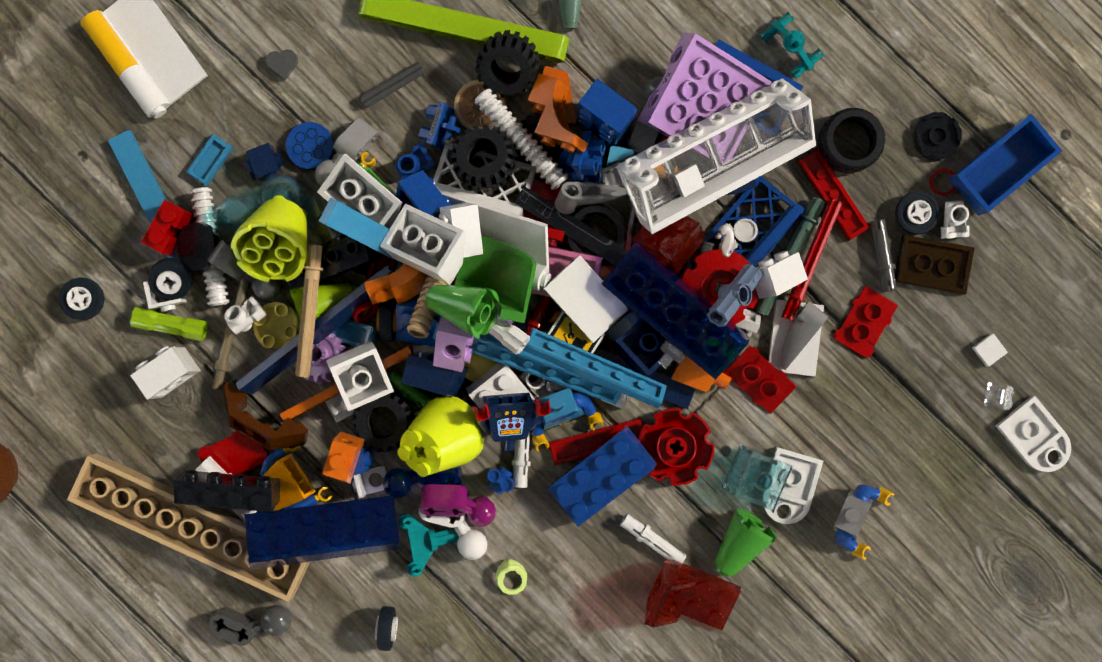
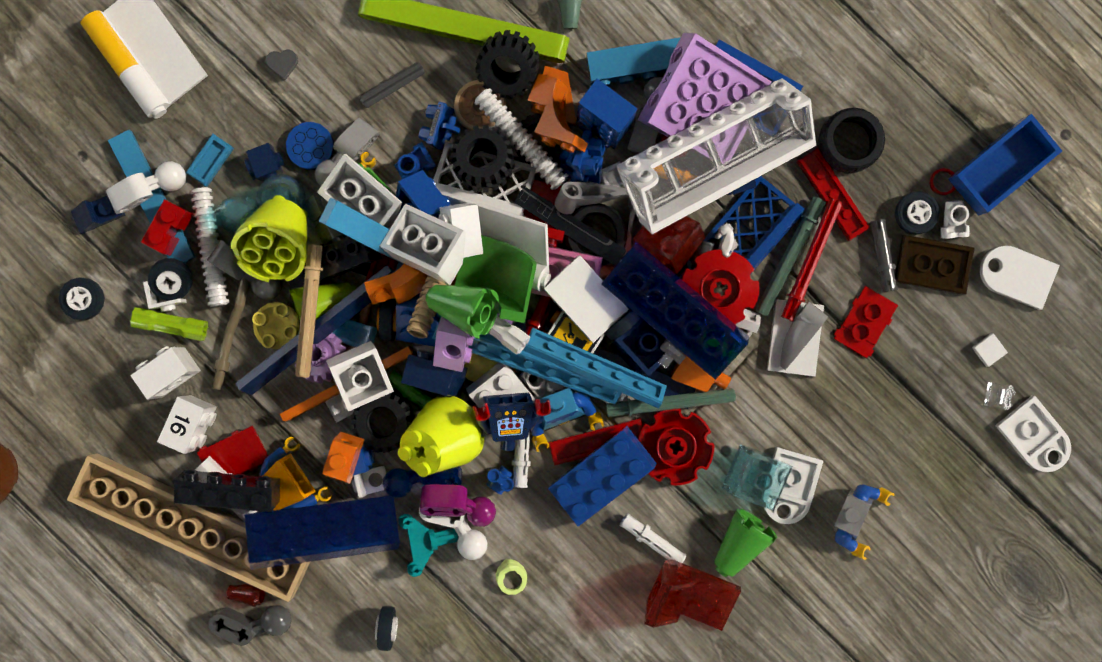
(94, 214): none -> dark blue slope
(137, 188): none -> white beam
(187, 424): none -> white brick
(196, 245): black tile -> none
(243, 317): white plate -> none
(246, 594): none -> clear red cone
(288, 435): reddish brown slope -> none
(361, 308): red piece -> none
(618, 154): medium azure slope -> none
(630, 62): none -> dark azure brick
(672, 402): none -> sand green axle
(688, 180): white tile -> none
(734, 295): sand blue piece -> none
(745, 230): white piece -> none
(760, 379): red piece -> none
(780, 274): white brick -> none
(793, 42): teal axle -> none
(937, 136): black tile -> none
(1019, 275): none -> white tile

